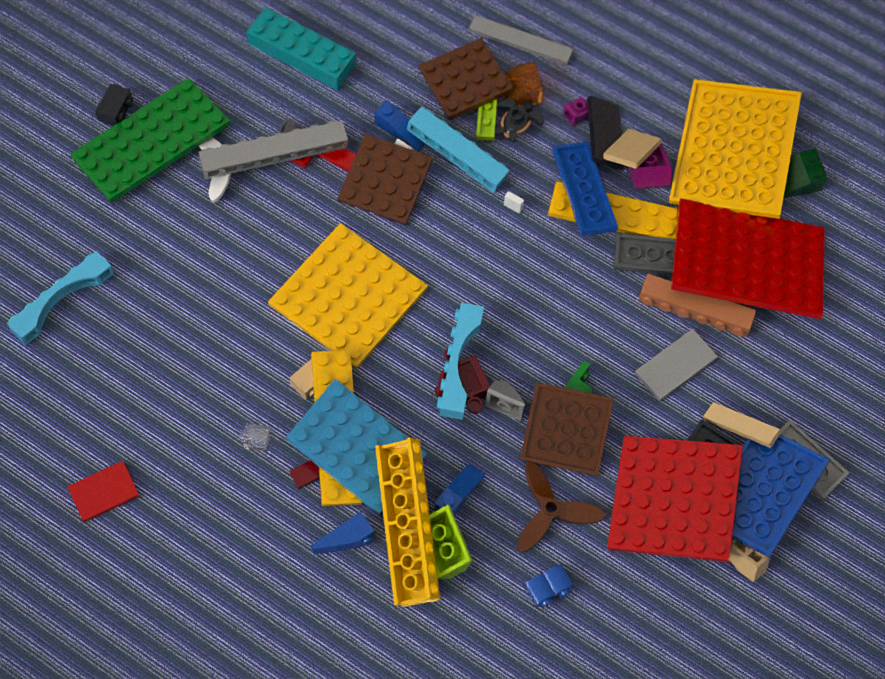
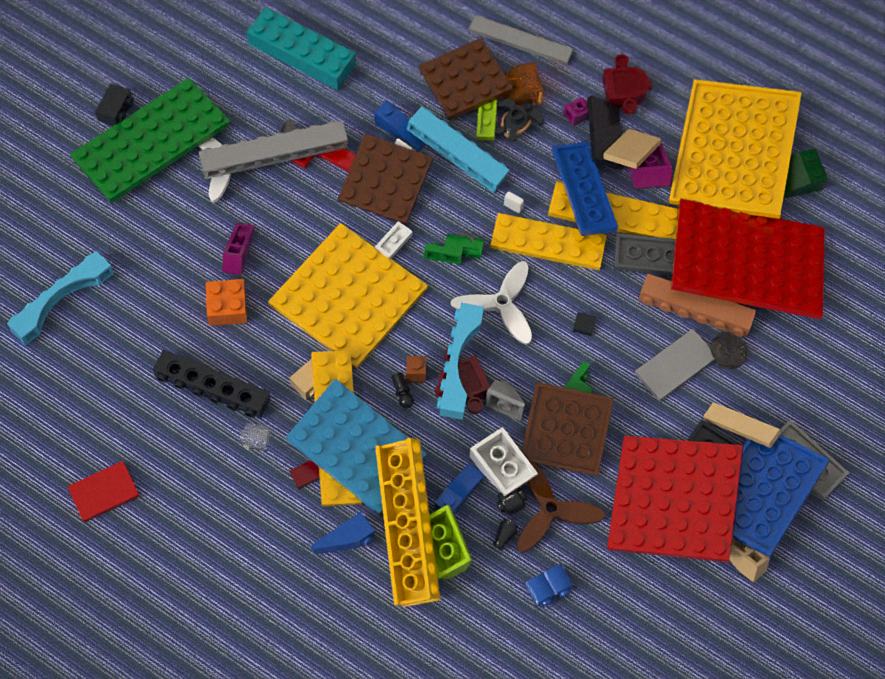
(169, 362): none -> black brick
(226, 302): none -> orange brick
(237, 248): none -> magenta slope
(394, 240): none -> white plate
(405, 400): none -> black pin
(416, 369): none -> dark orange brick
(455, 248): none -> green plate
(502, 462): none -> white slope
(505, 533): none -> black cone
(509, 313): none -> white piece
(512, 502): none -> black head
(547, 241): none -> yellow plate
(584, 324): none -> black tile
(625, 85): none -> dark red piece
(722, 356): none -> clear smoke plate

